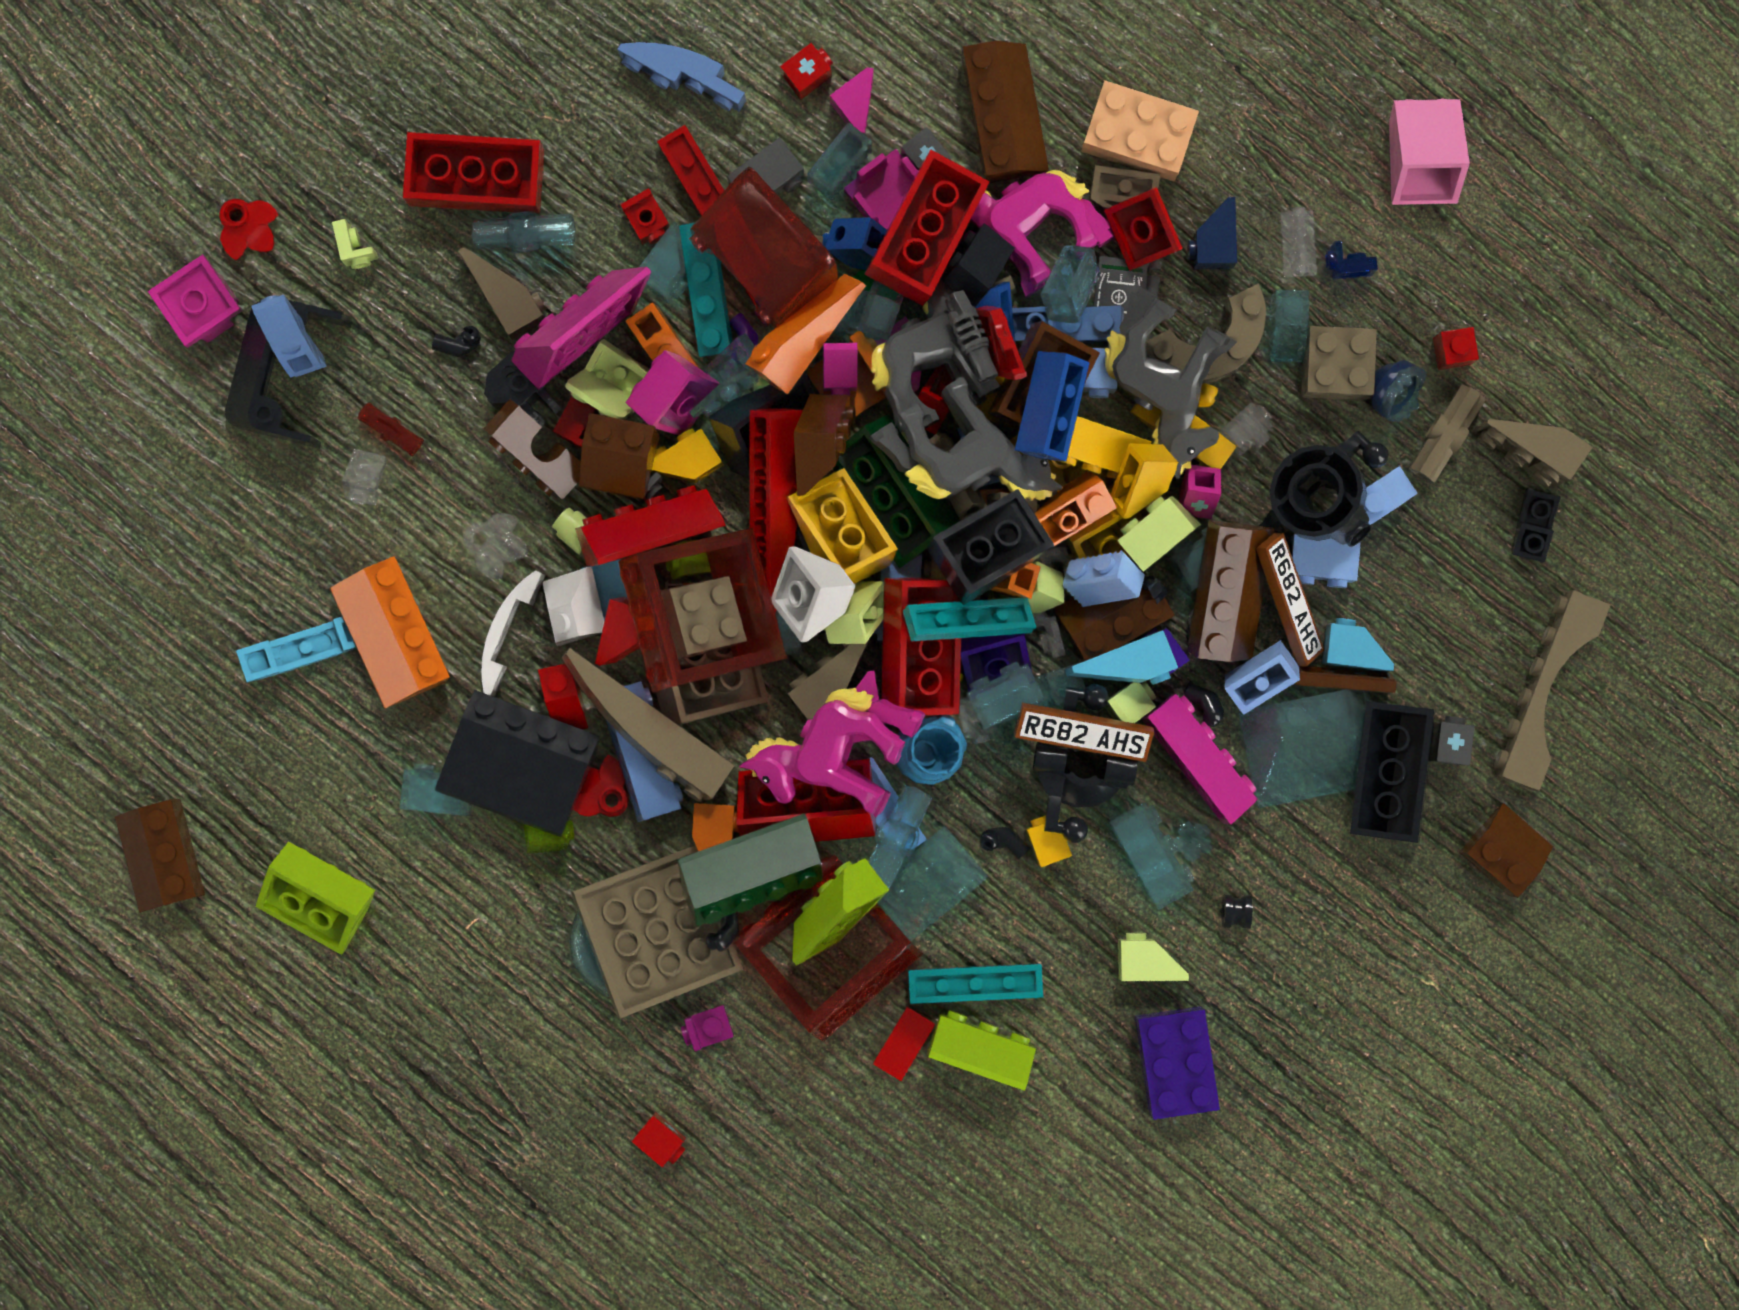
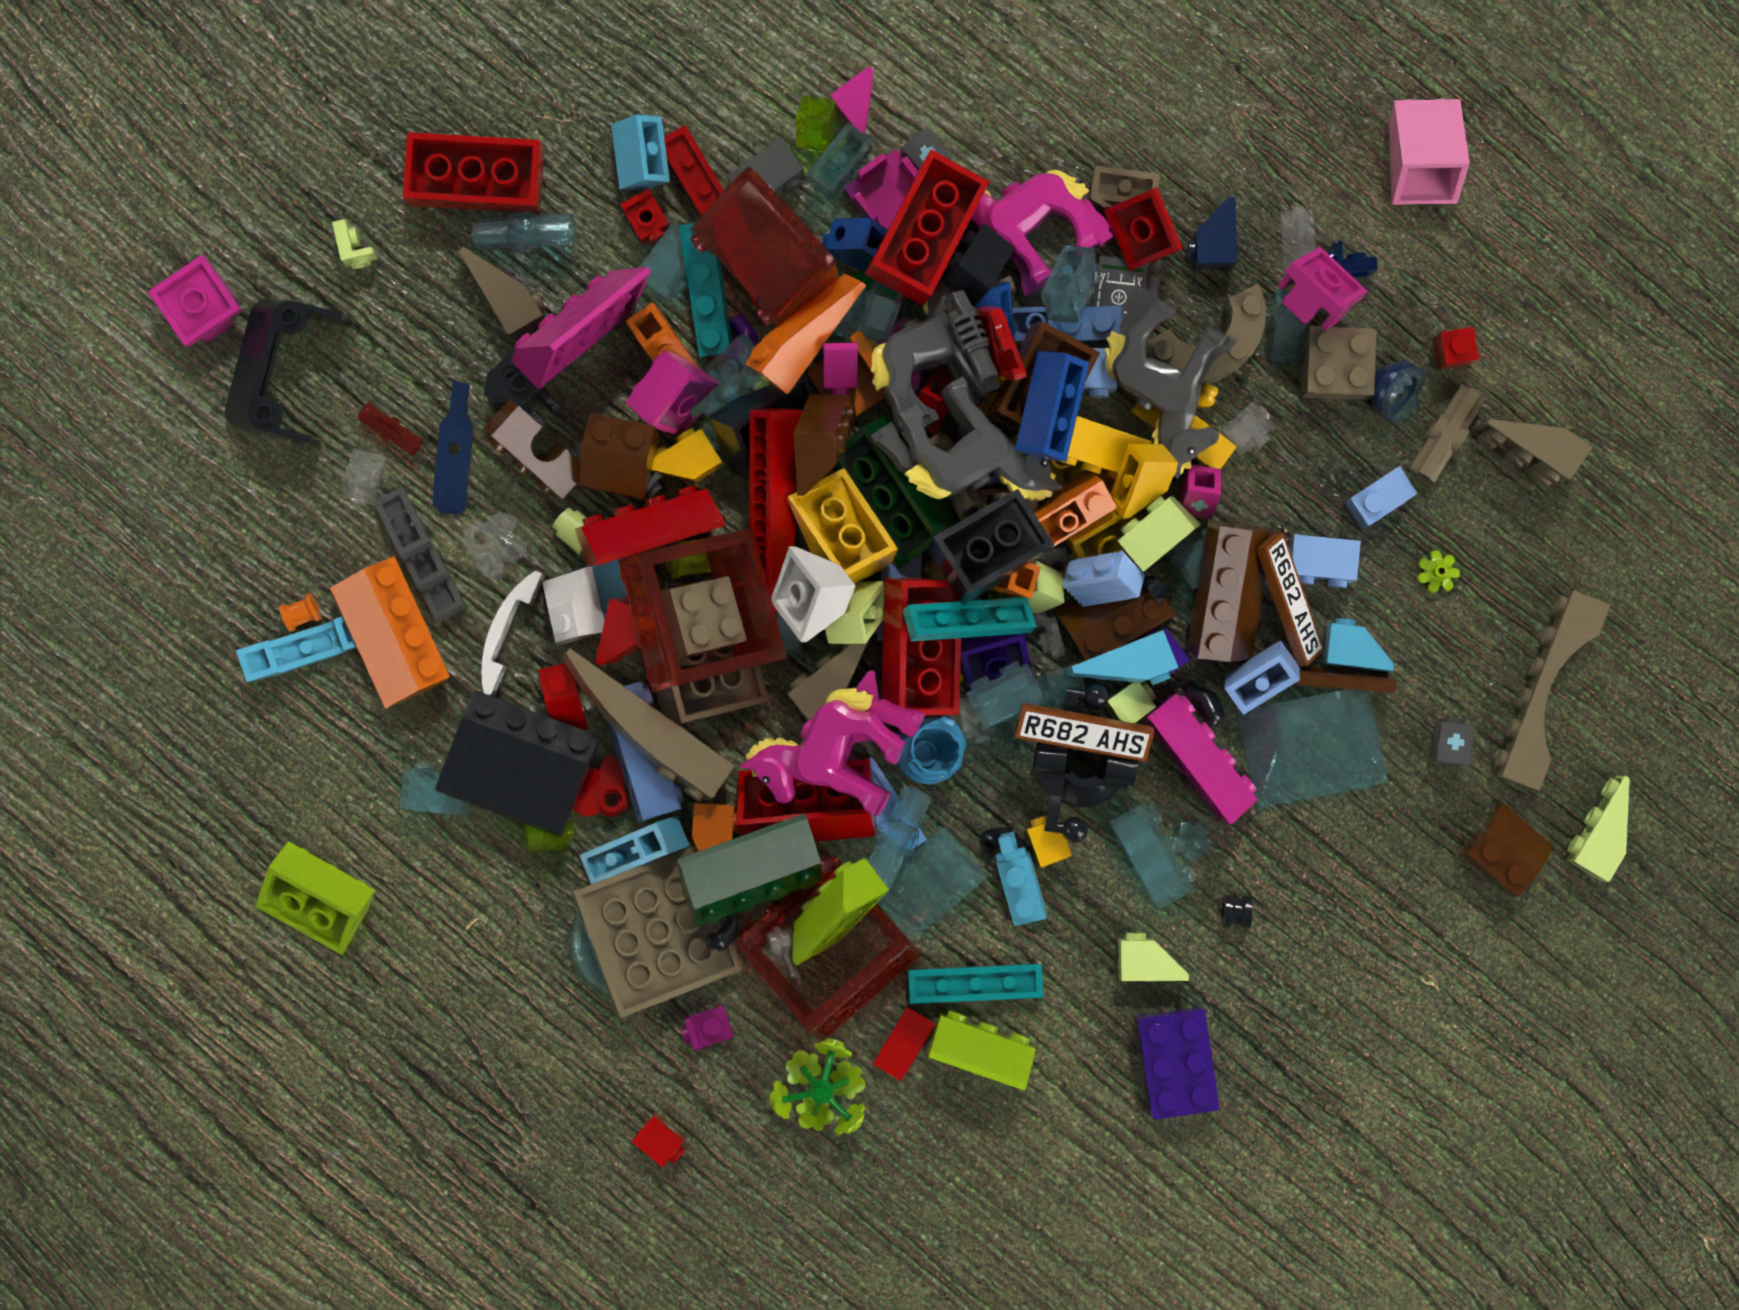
(159, 855): reddish brown slope -> none
(250, 230): red plate -> none
(288, 336): medium blue slope -> none
(300, 612): none -> orange bush
(420, 555): none -> dark grey slope
(453, 469): none -> dark blue piece
(460, 345): black arm -> none
(573, 421): red brick -> none
(607, 381): yellowish green bracket -> none
(634, 849): none -> medium azure slope
(640, 152): none -> medium azure brick
(673, 64): medium blue slope -> none
(780, 945): none -> clear plate
(807, 70): red brick -> none
(814, 130): none -> clear neon green brick
(815, 1109): none -> lime plant
(1004, 110): reddish brown slope -> none
(1019, 882): none -> medium azure hinge
(1139, 131): light nougat brick -> none
(1304, 474): black piece -> none
(1320, 284): none -> dark pink panel
(1393, 772): black slope -> none
(1432, 575): none -> lime plant
(1535, 525): black slope -> none
(1605, 836): none -> yellowish green slope

